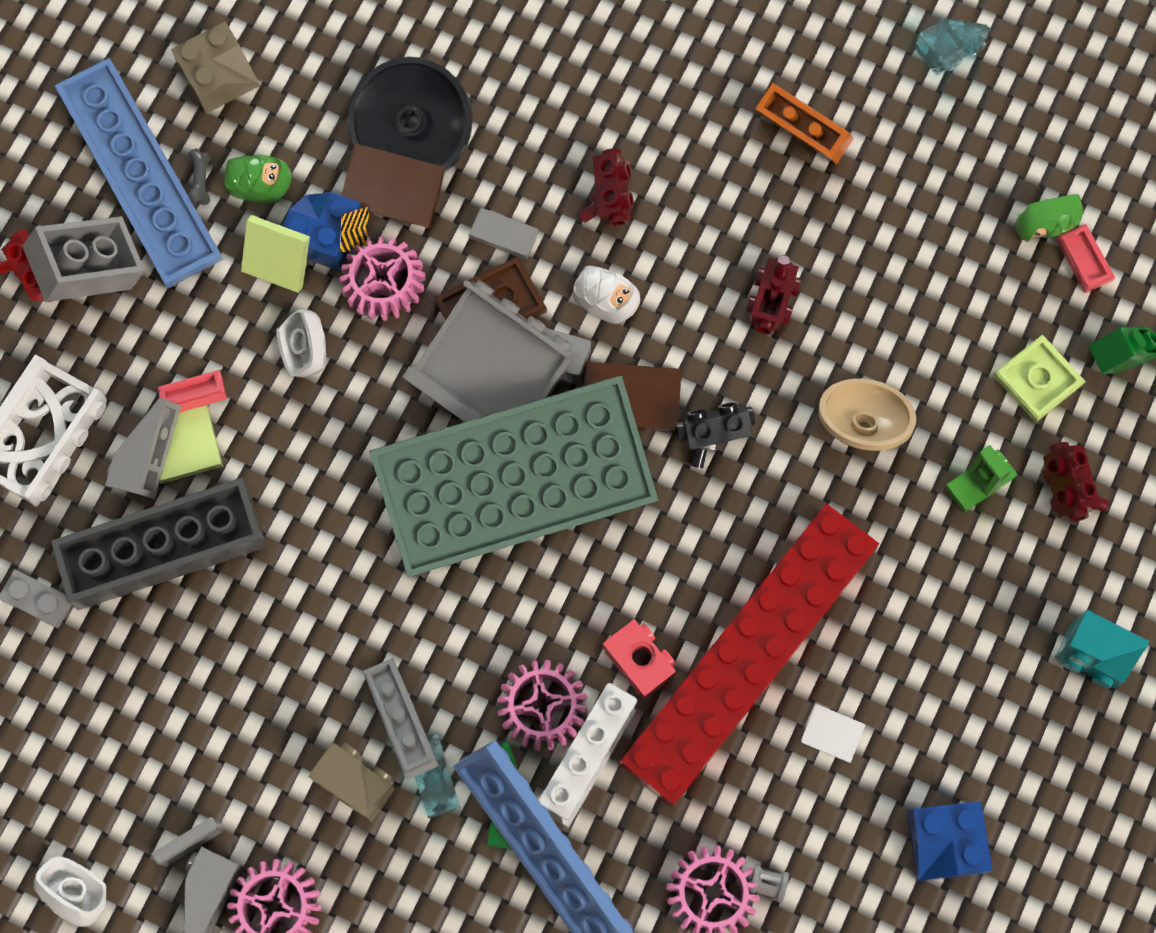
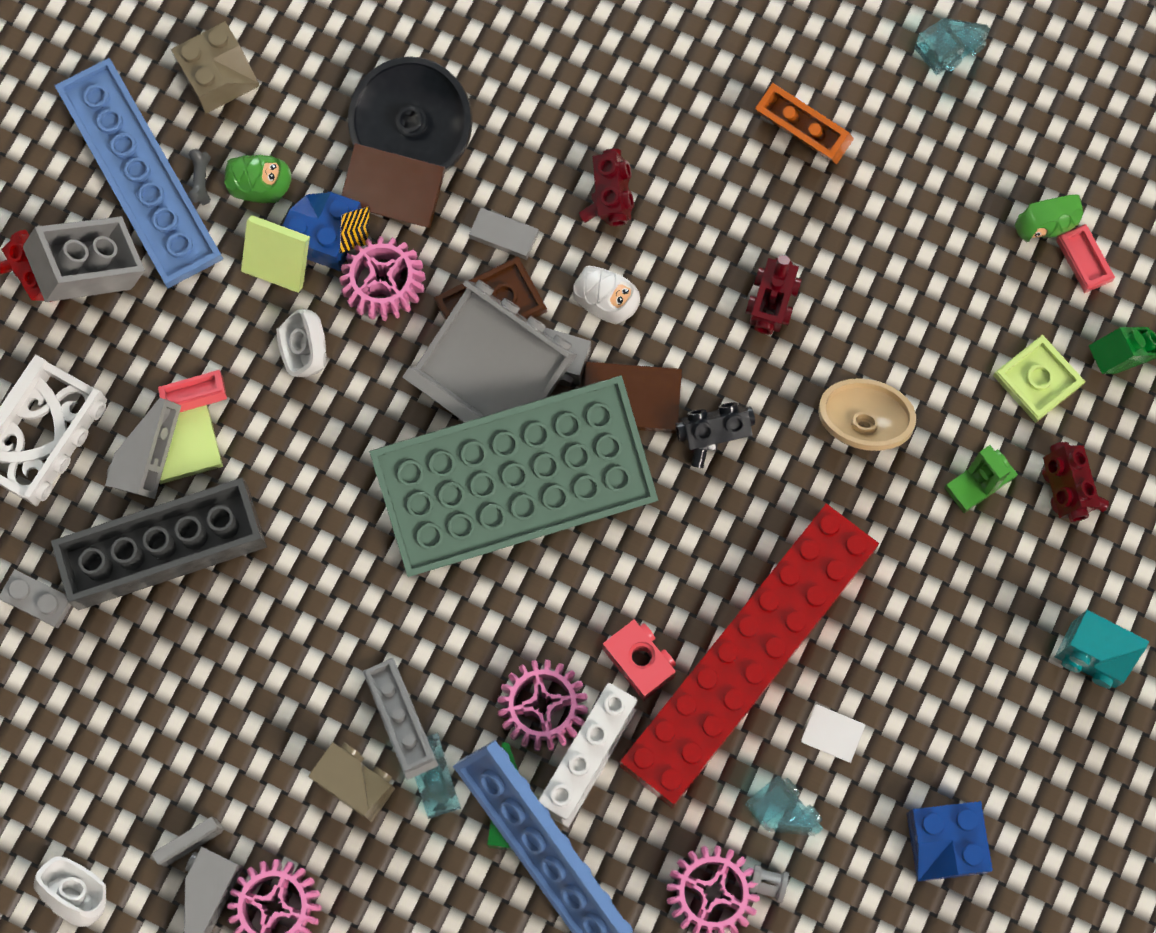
(781, 810): none -> clear light blue slope

